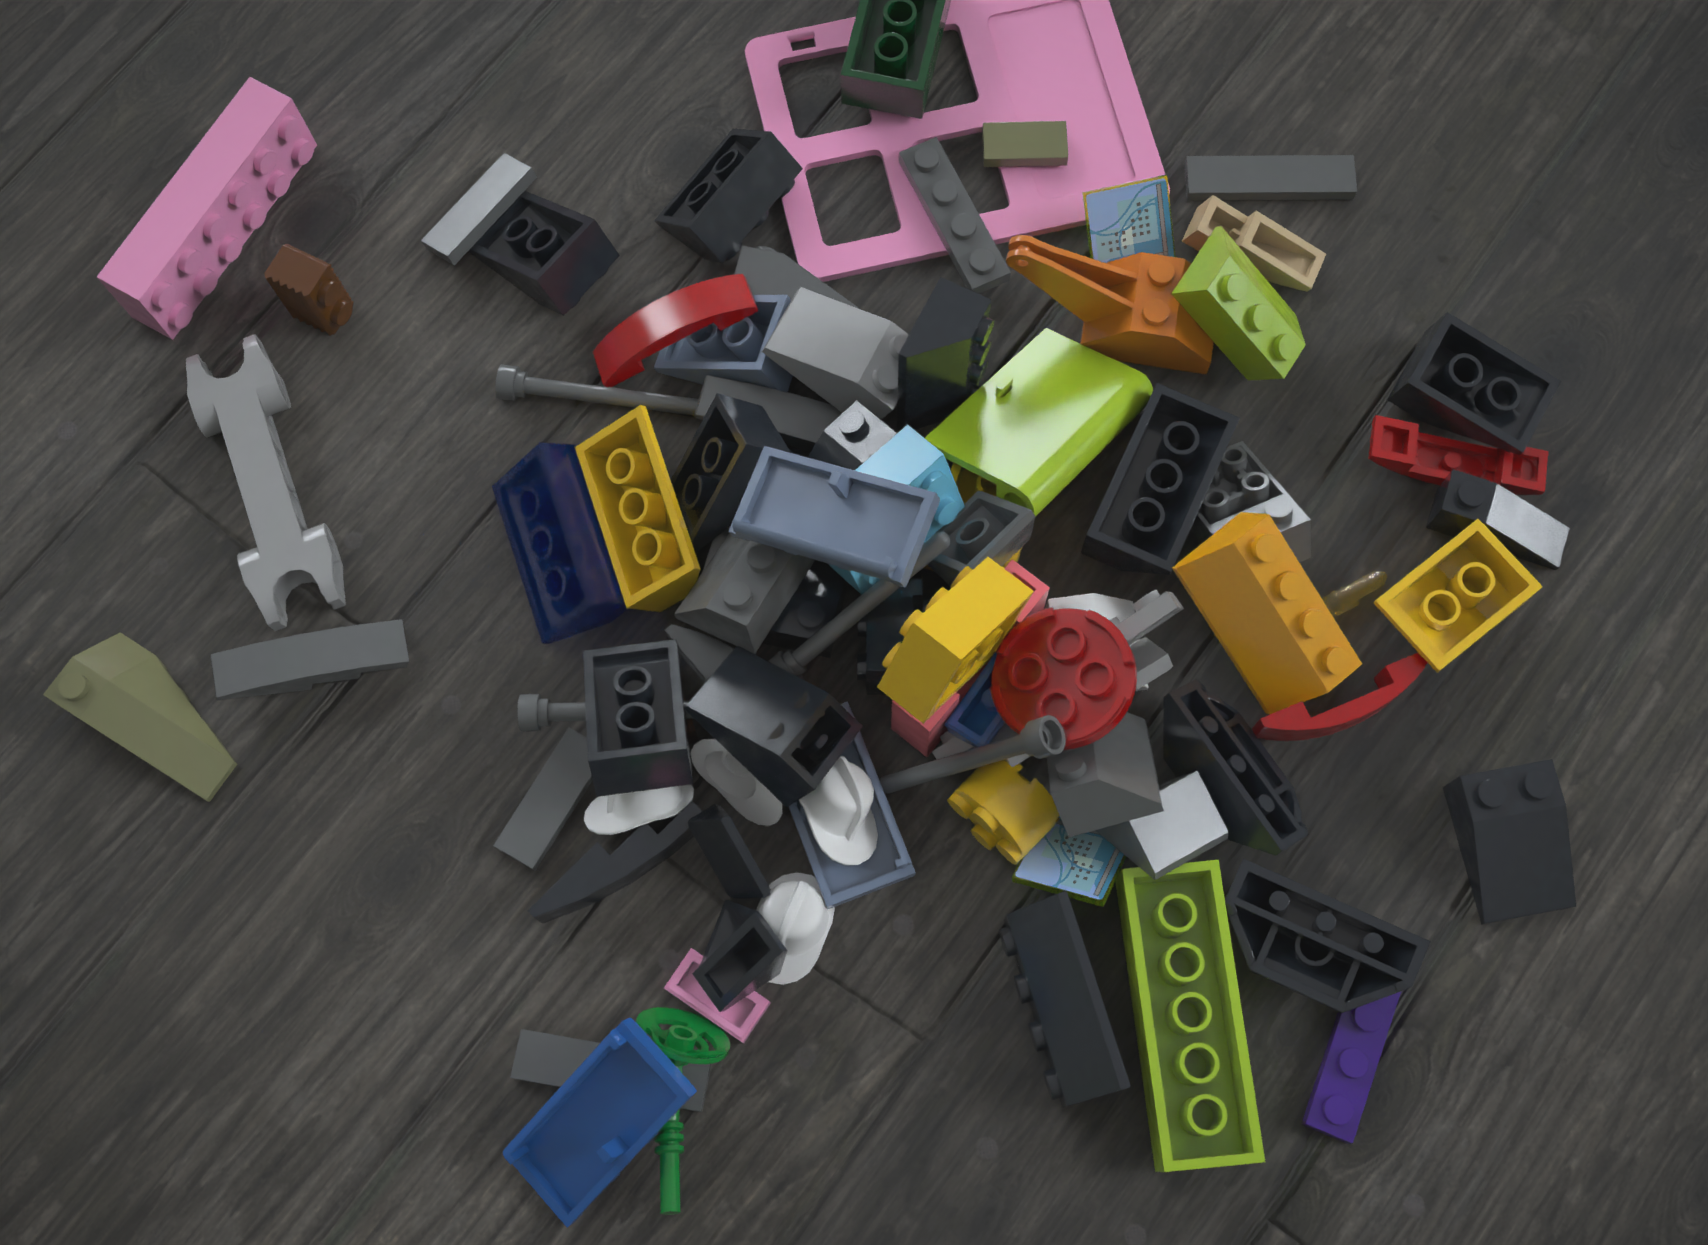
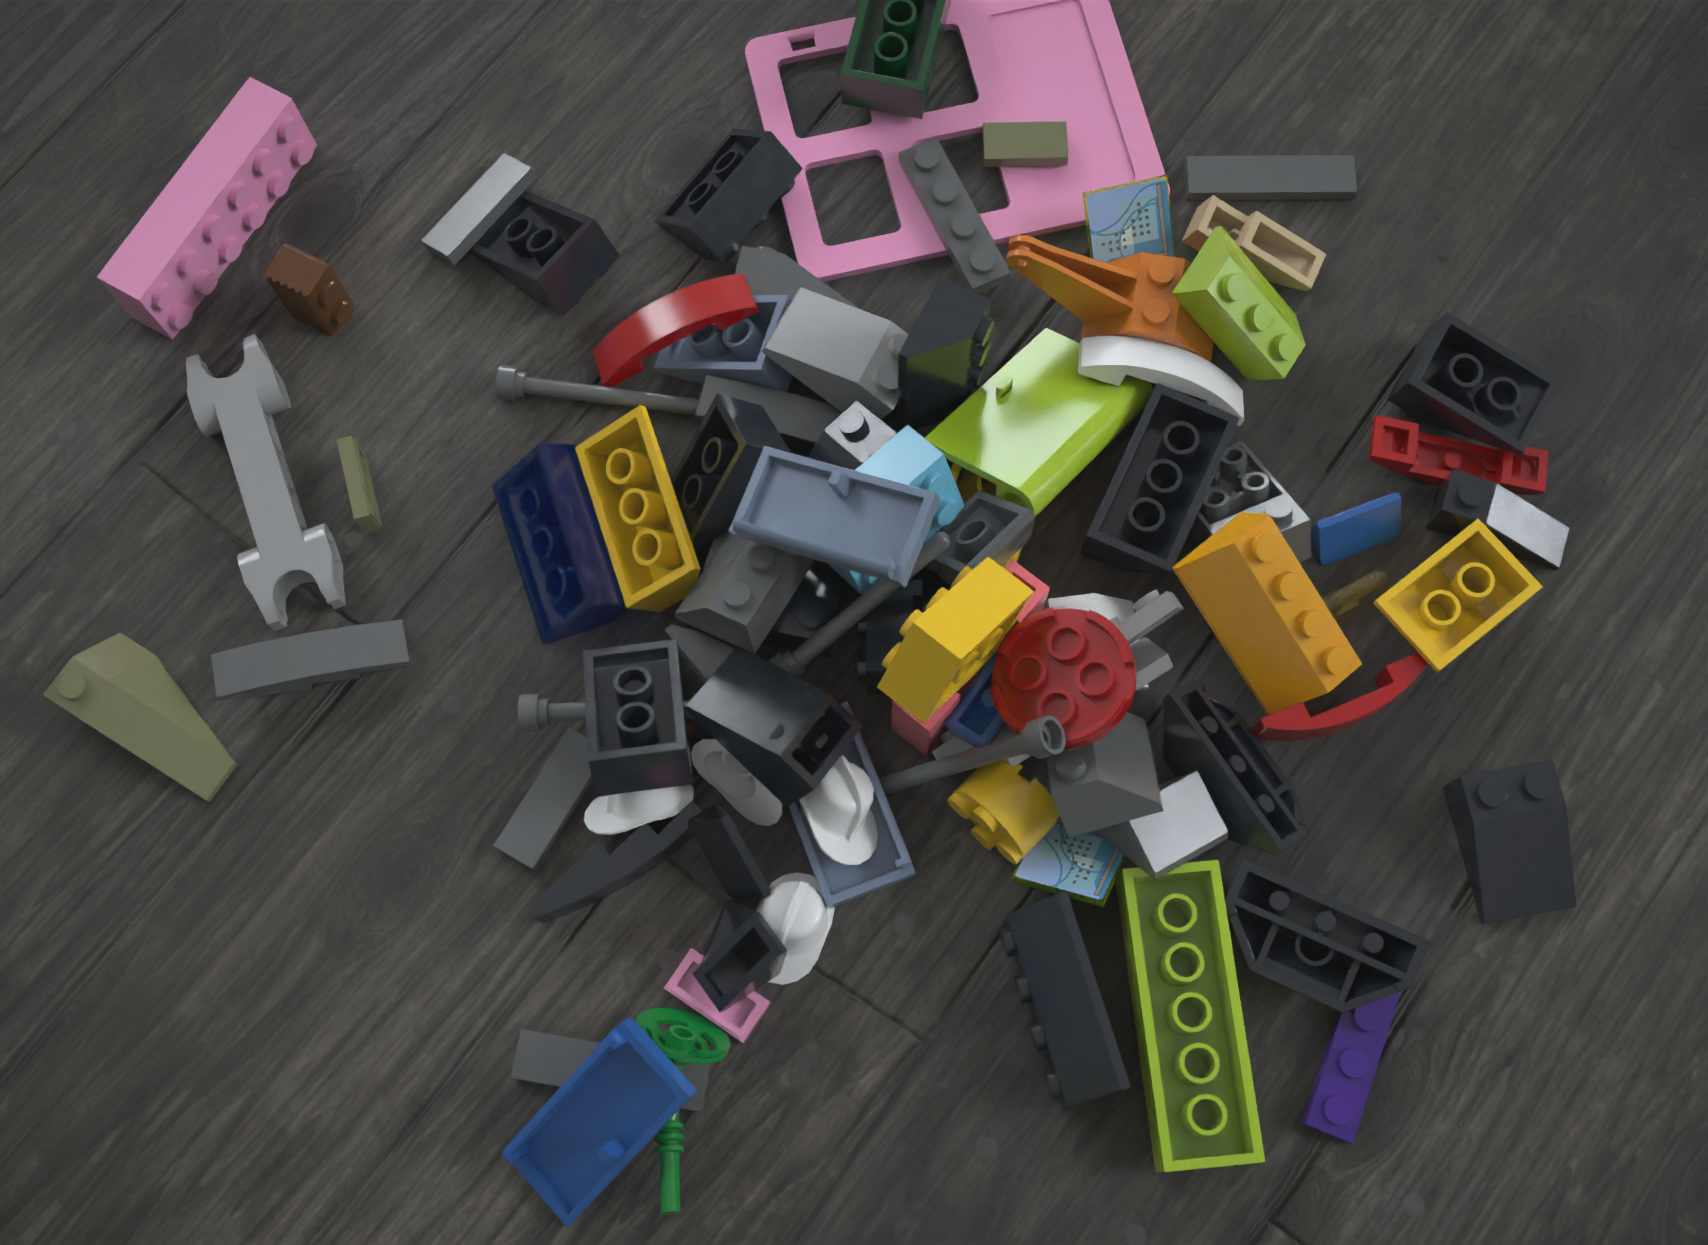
(359, 485): none -> olive tile
(1157, 362): none -> white slope
(1357, 529): none -> blue slope

